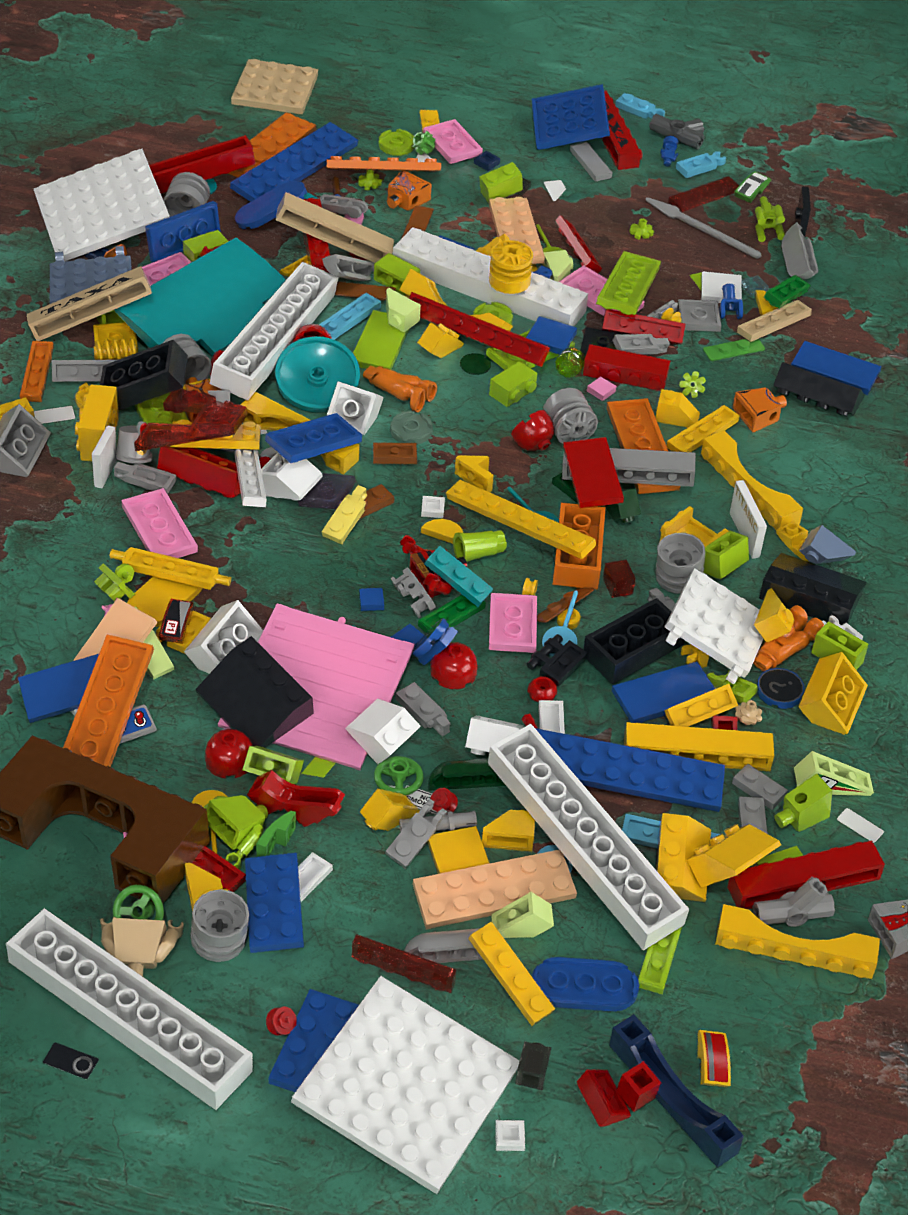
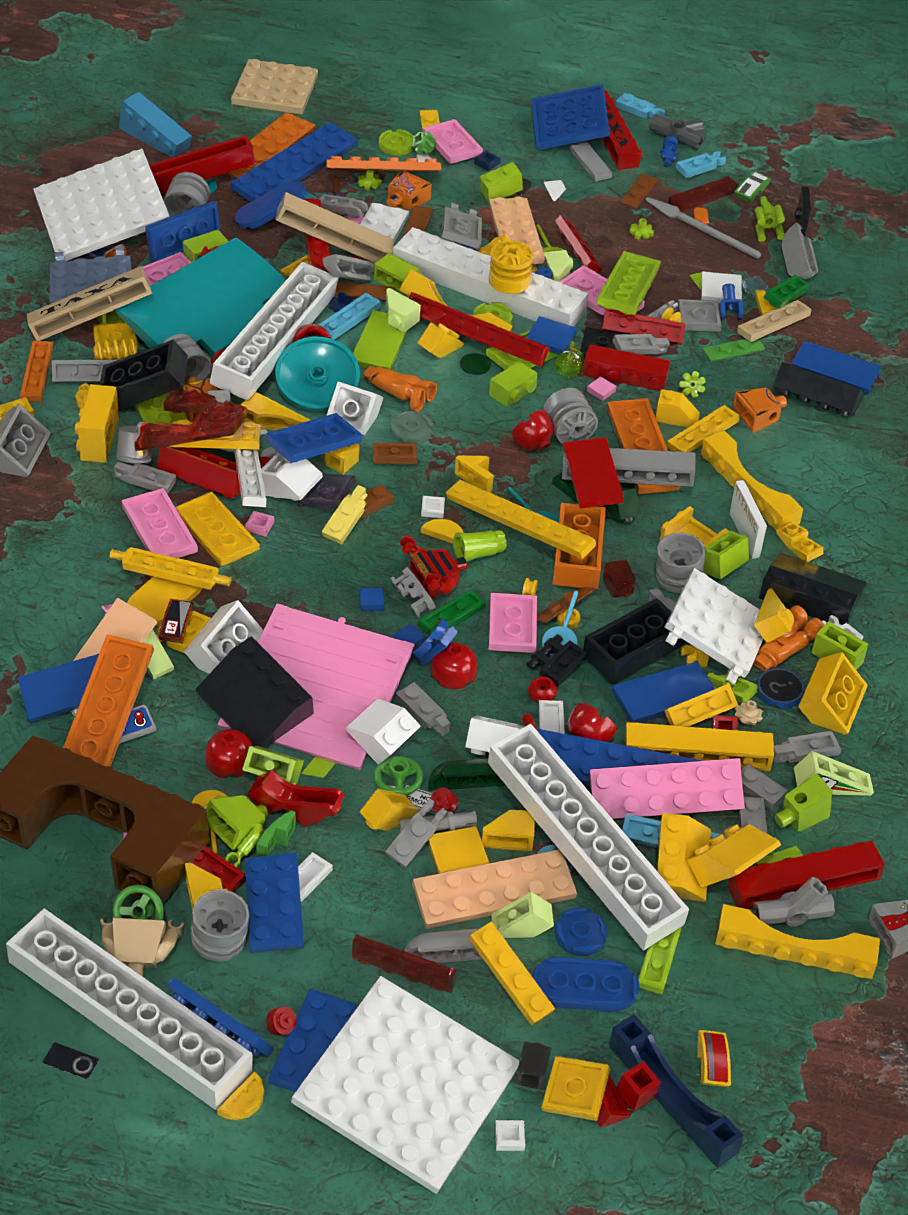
(55, 414): white sticker -> none
(104, 456): white tile -> none
(114, 582): lime hips -> none
(153, 126): none -> dark azure wedge
(217, 529): none -> yellow tile
(219, 1019): none -> blue plate
(245, 1099): none -> yellow tile
(259, 523): none -> bright pink tile
(339, 303): none -> clear blue plant
(385, 220): none -> white plate
(458, 576): teal plate -> none
(461, 226): none -> light grey tile
(576, 1088): none -> yellow tile
(580, 932): none -> blue tile
(587, 724): none -> red cylinder
(639, 190): none -> dark orange piece
(669, 788): none -> bright pink plate
(701, 215): none -> orange piece
(799, 747): none -> light grey hinge
(825, 547): sand blue slope -> none
(860, 825): white sticker -> none

